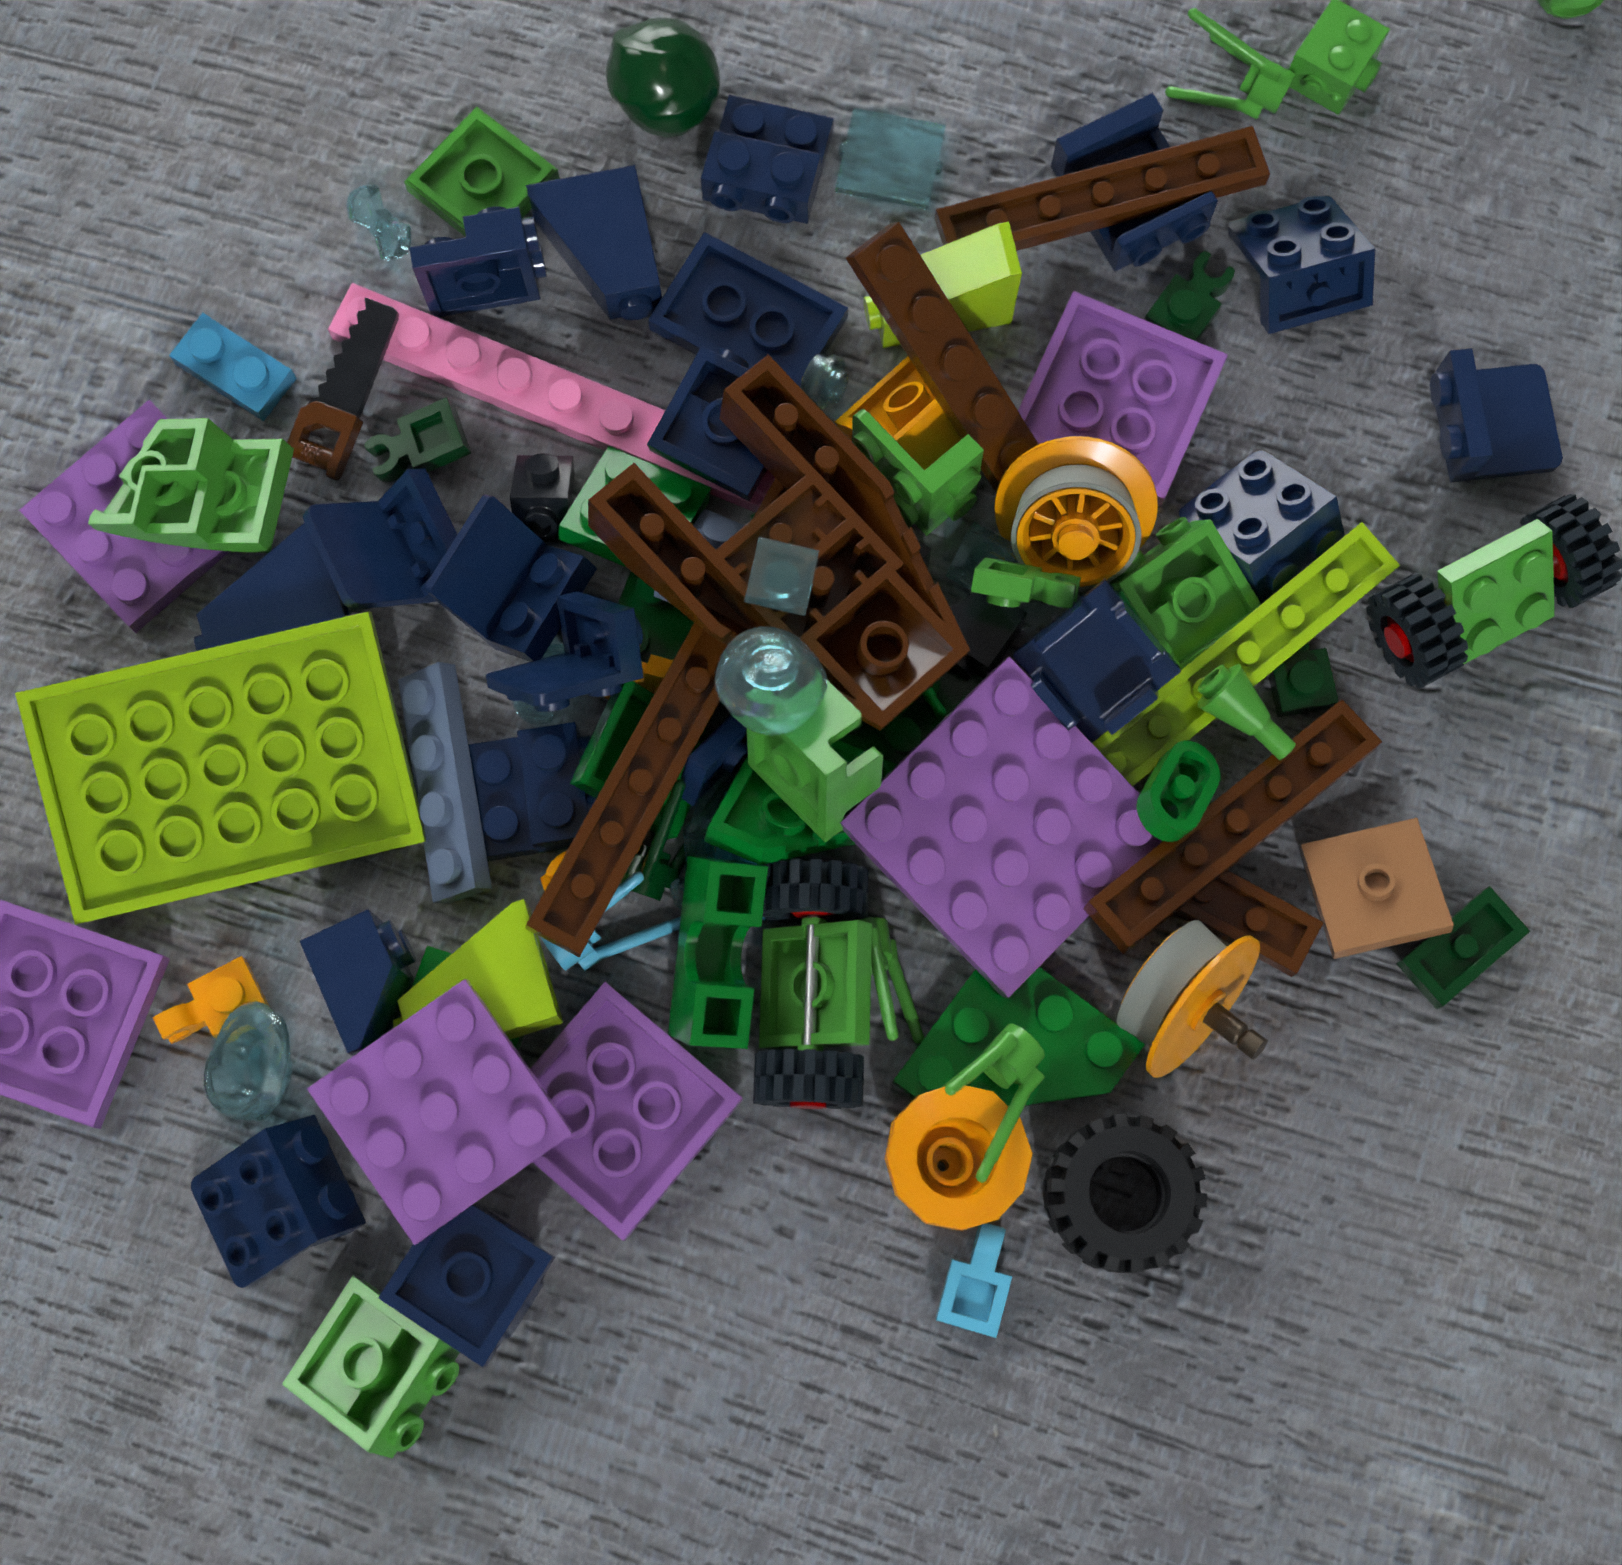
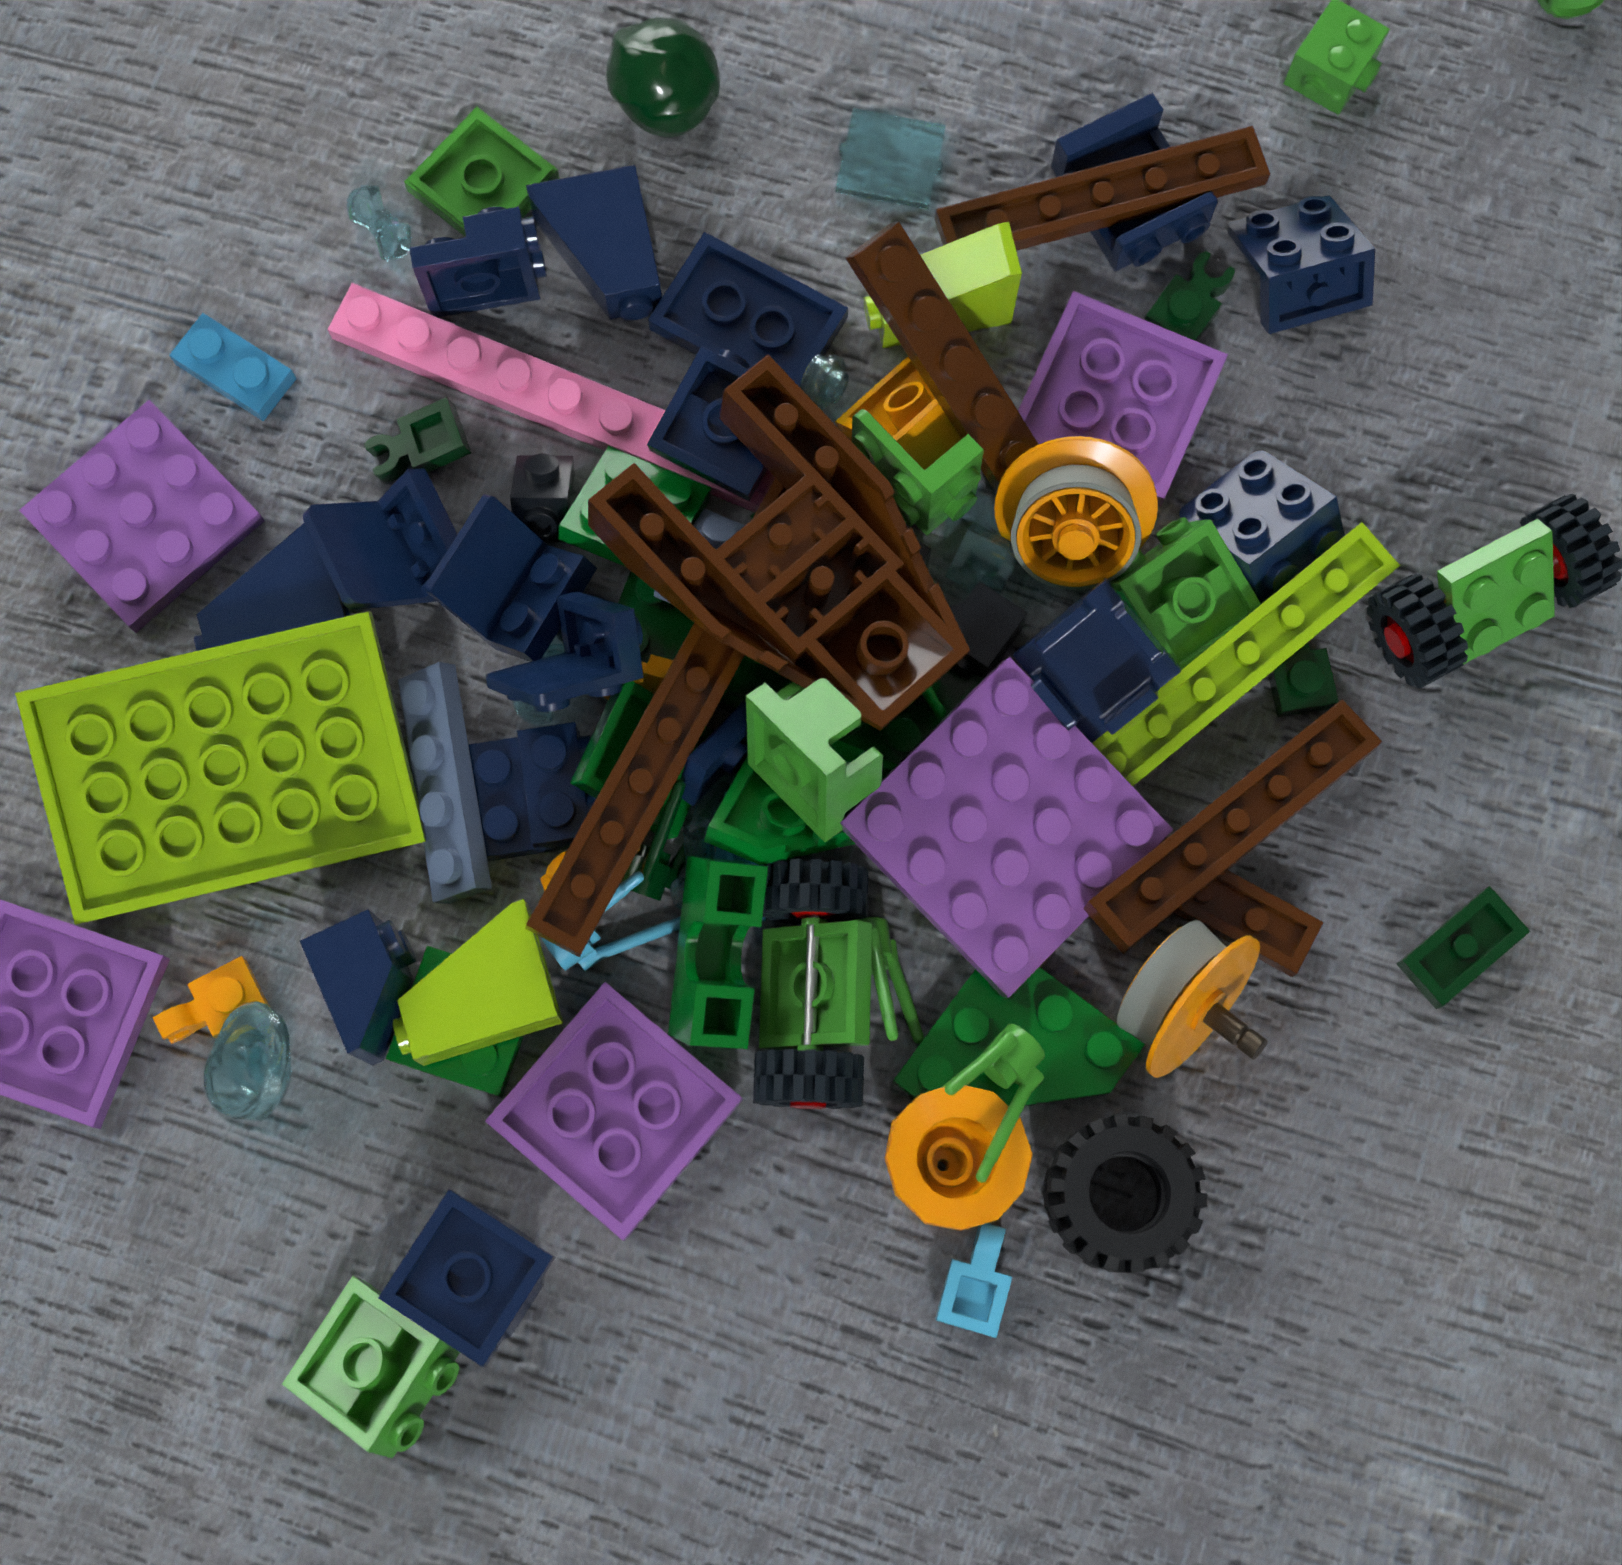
(200, 489): bright green slope -> none
(275, 1199): dark blue bracket -> none
(345, 392): piece -> none
(440, 1111): medium lavender plate -> none
(766, 159): dark blue plate -> none
(770, 680): clear light blue hat -> none
(781, 576): clear light blue plate -> none
(1012, 583): bright green plate -> none
(1178, 791): green plate -> none
(1235, 701): bright green cone -> none
(1264, 83): bright green plant -> none
(1376, 888): medium nougat plate -> none
(1494, 419): dark blue bracket -> none

